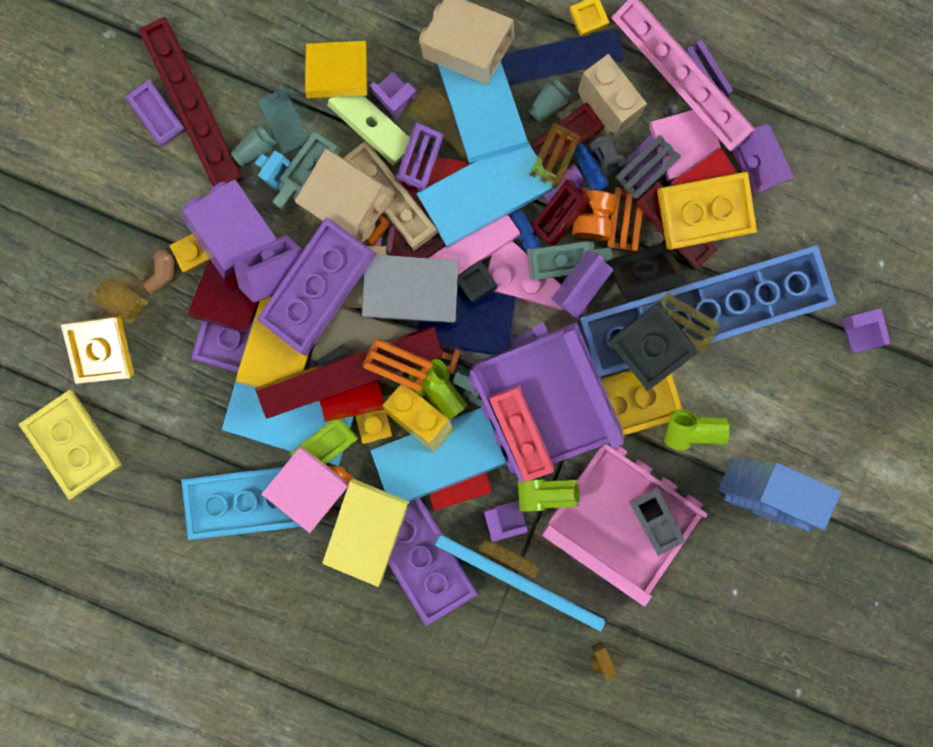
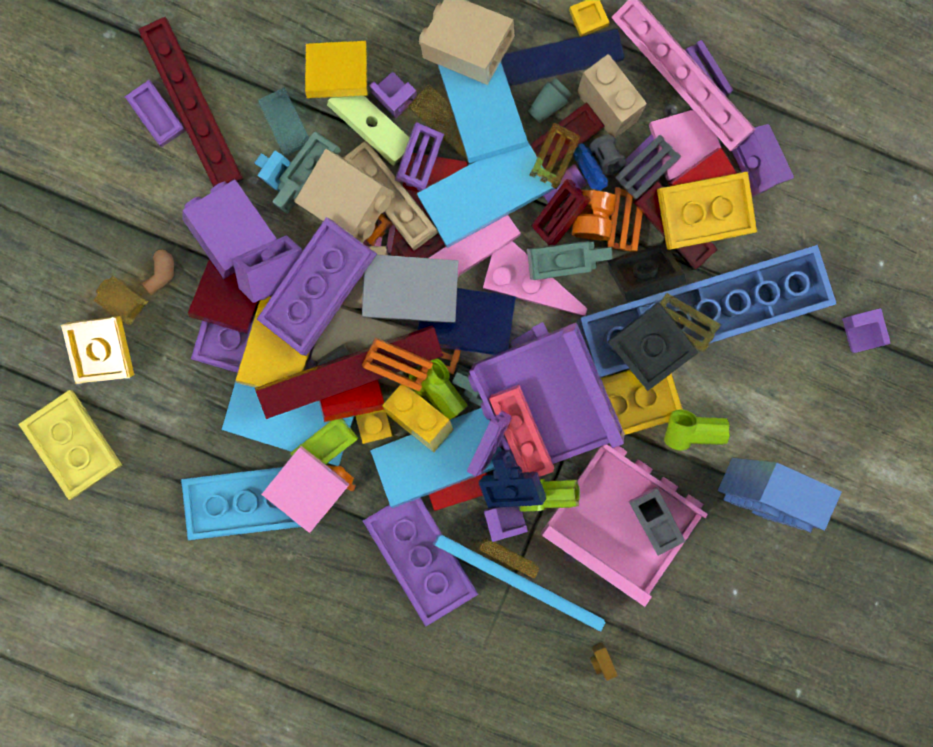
(189, 253): yellow plate -> none
(256, 142): sand green cone -> none
(365, 532): light yellow tile -> none
(476, 282): pearl dark grey plate -> none
(489, 443): none -> medium lavender tile
(509, 485): none -> dark blue hinge
(525, 229): blue axle -> none
(582, 283): medium lavender panel -> none

